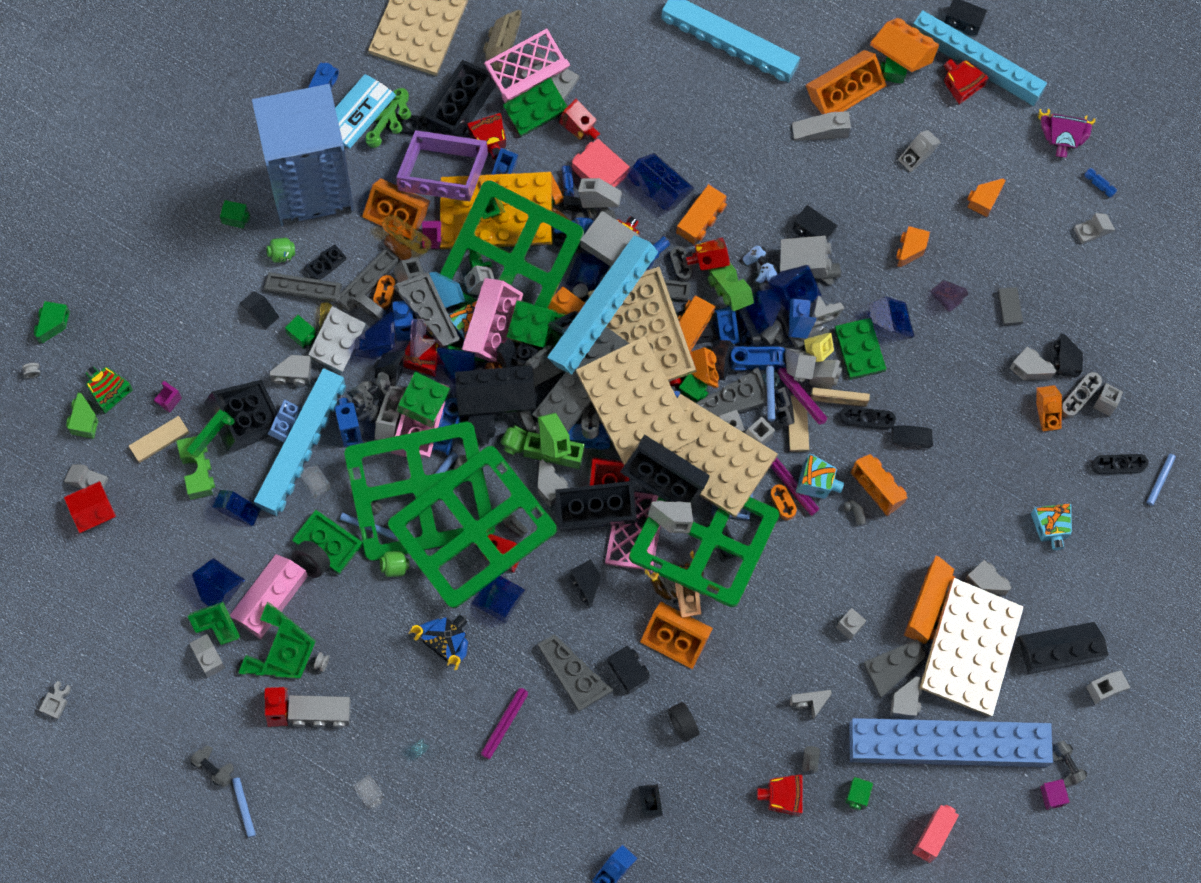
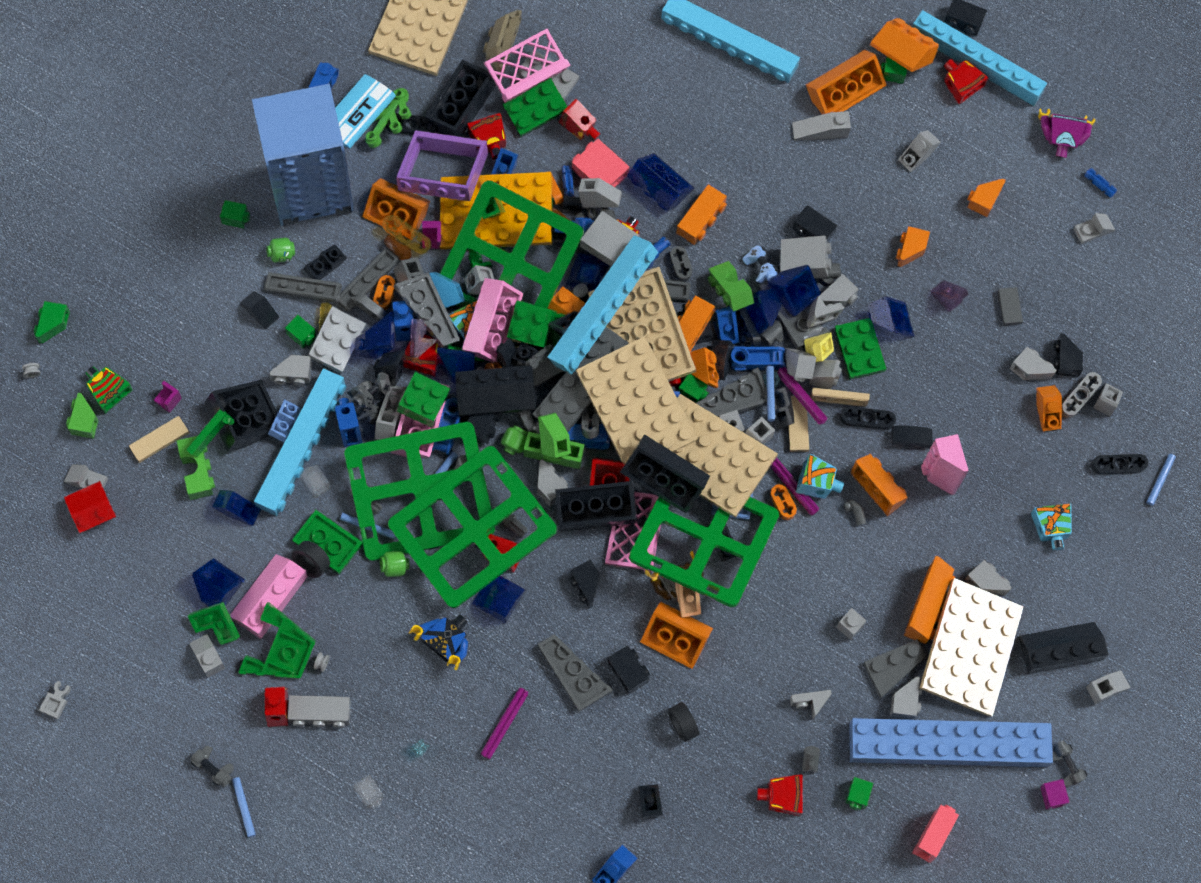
(673, 516): light grey slope -> none
(709, 255): red torso -> none
(800, 321): blue slope -> none
(840, 291): none -> light grey slope
(945, 464): none -> bright pink slope

